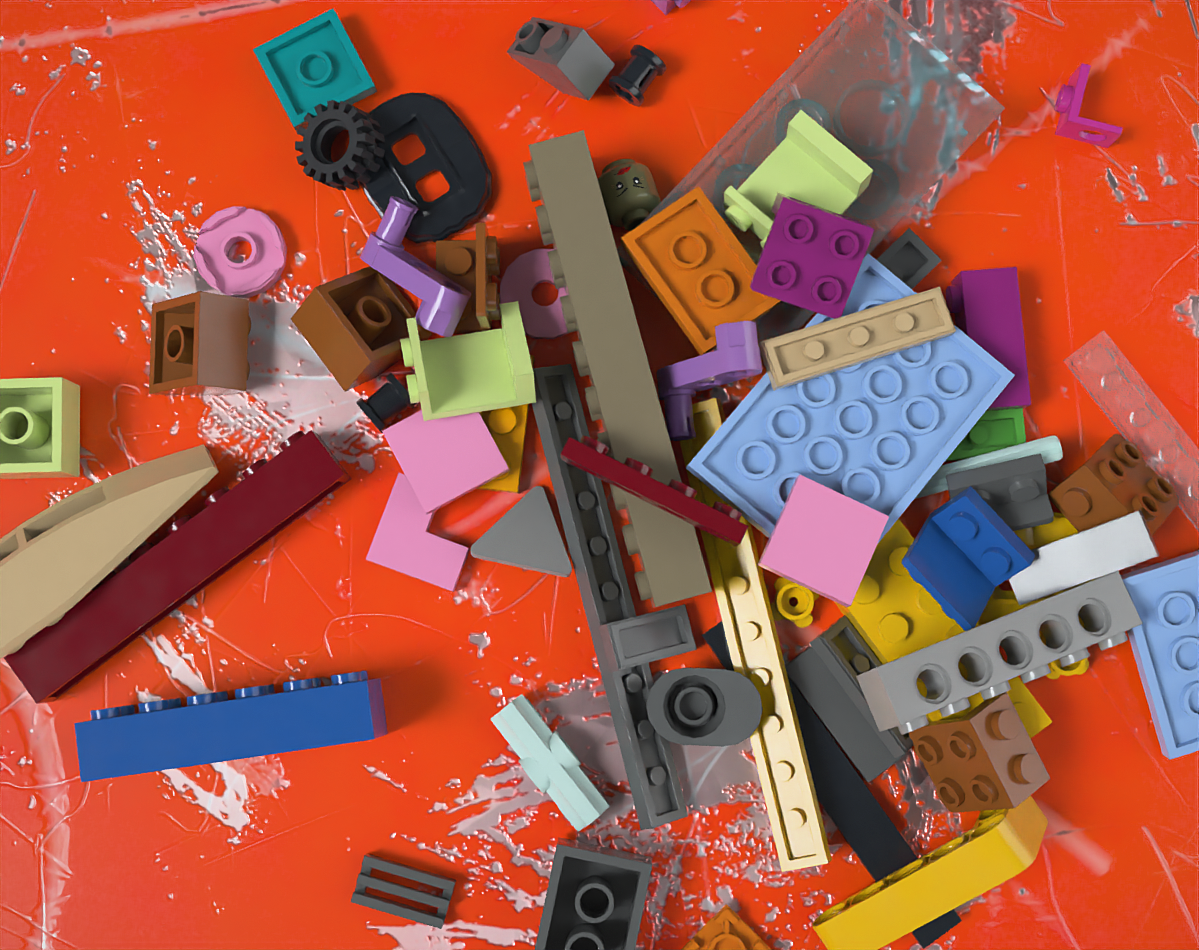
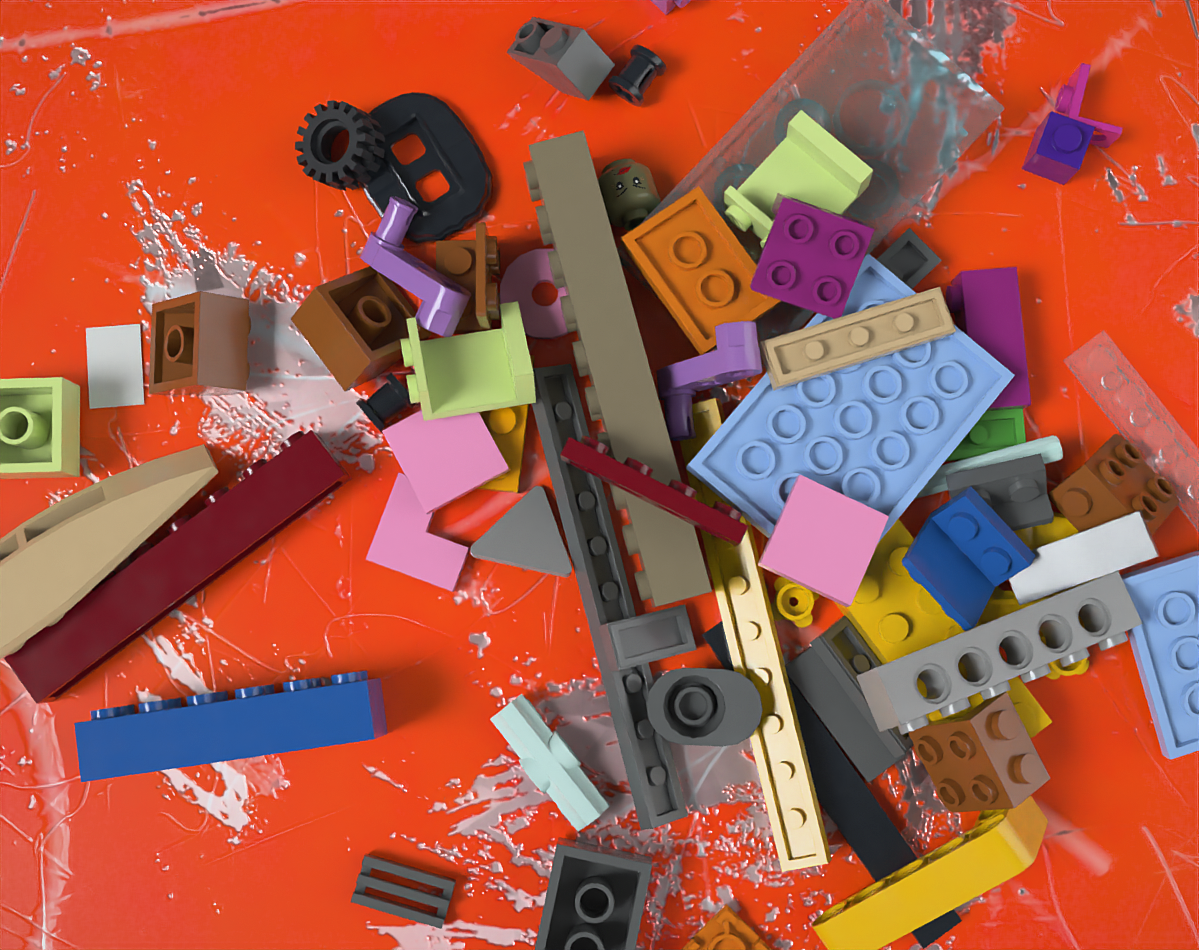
(114, 366): none -> white sticker
(255, 273): bright pink tile -> none
(314, 67): teal plate -> none
(1058, 148): none -> dark purple brick

